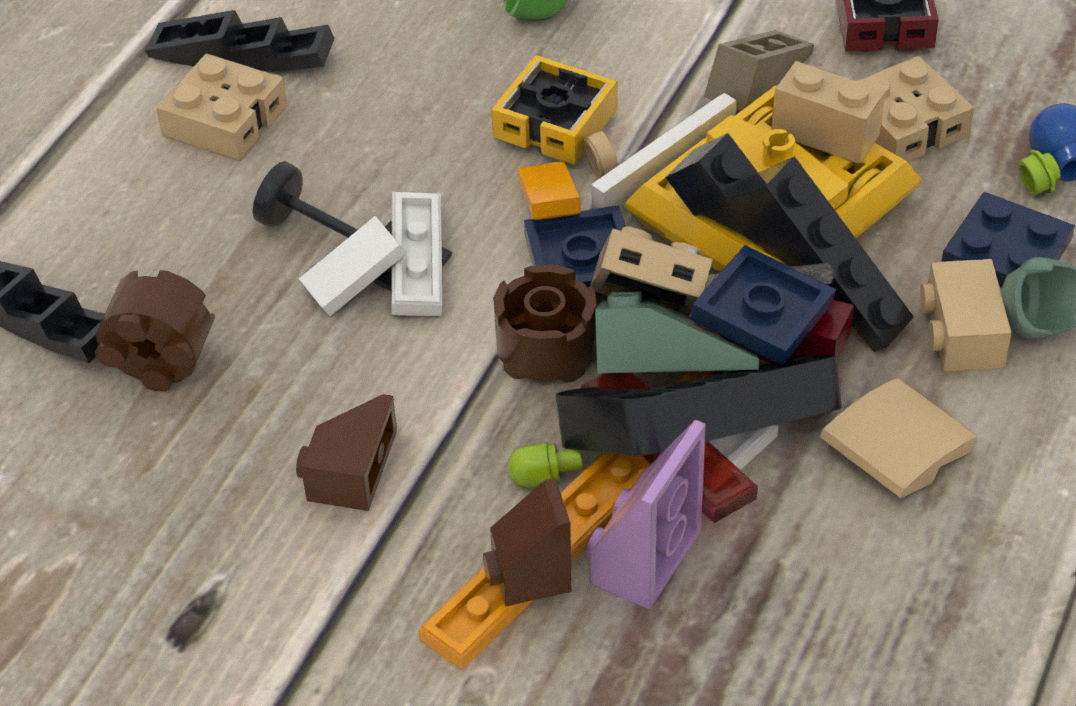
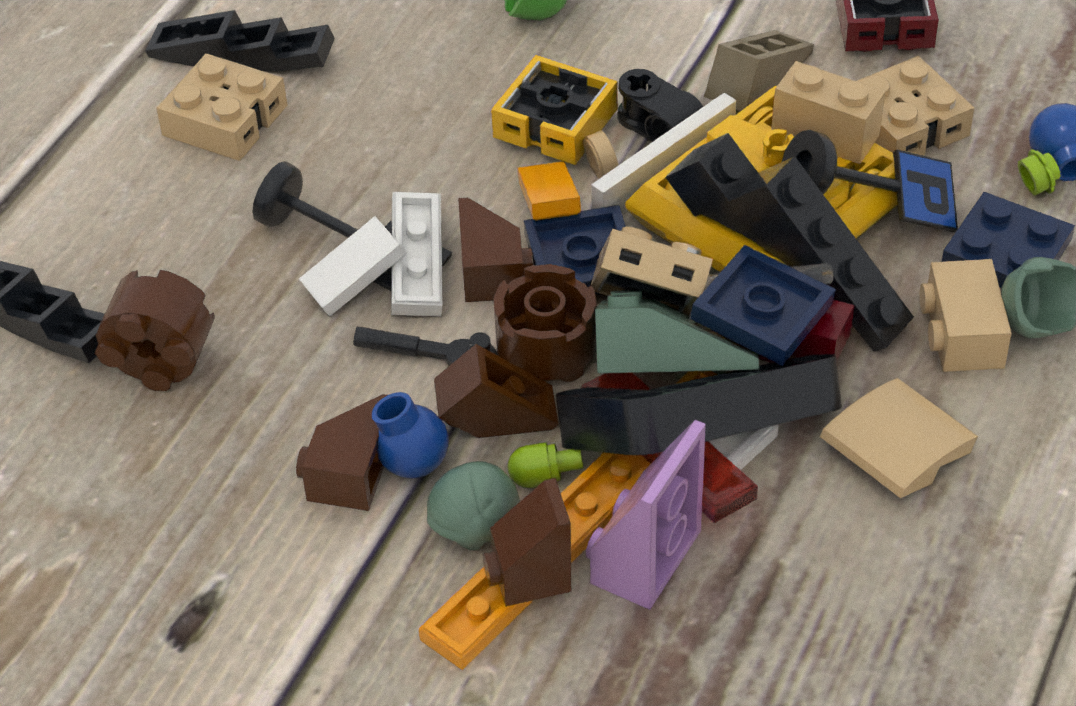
(410, 436): none -> blue piece
(415, 346): none -> black piece
(470, 502): none -> sand green hair
(489, 251): none -> reddish brown slope
(493, 396): none -> reddish brown slope
(653, 106): none -> black piece
(921, 182): none -> black piece

